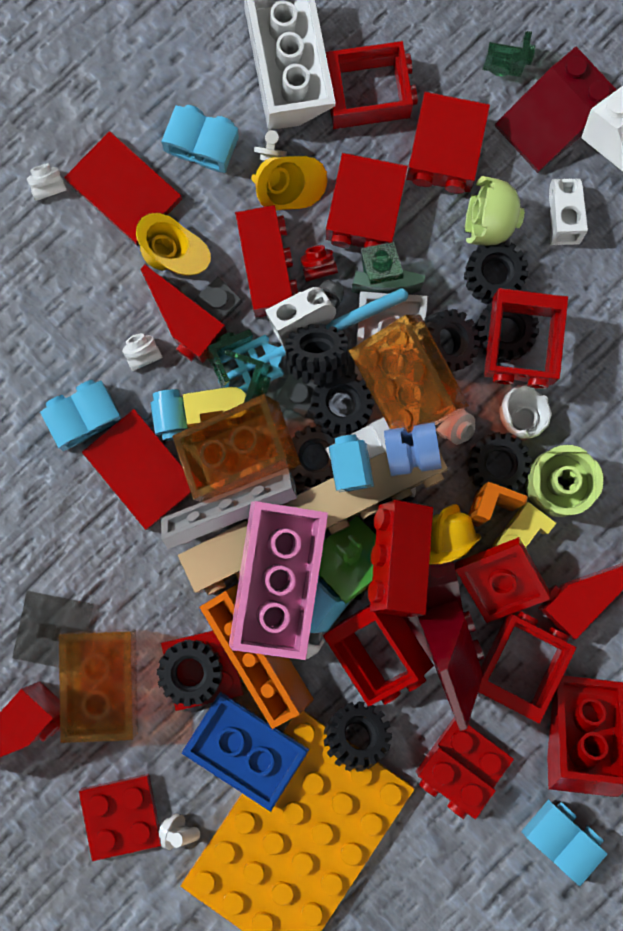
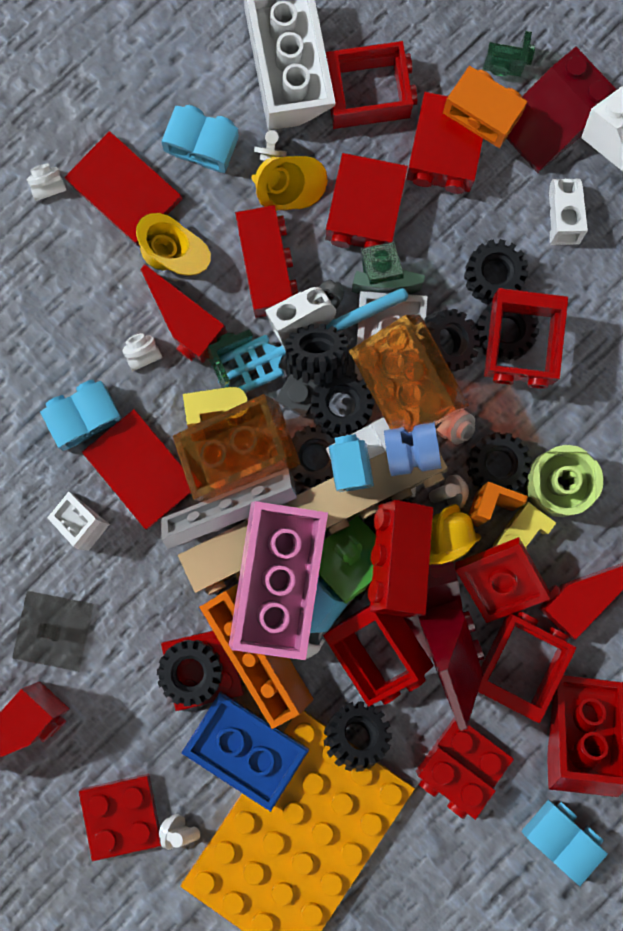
(77, 522): none -> white slope
(98, 685): clear orange brick -> none
(168, 413): medium azure brick -> none
(218, 300): dark grey plate -> none
(260, 381): clear green bracket -> none
(318, 263): red plate -> none
(454, 490): none -> white plate
(484, 106): none -> orange brick
(493, 212): yellowish green cylinder -> none
(525, 412): white hair -> none

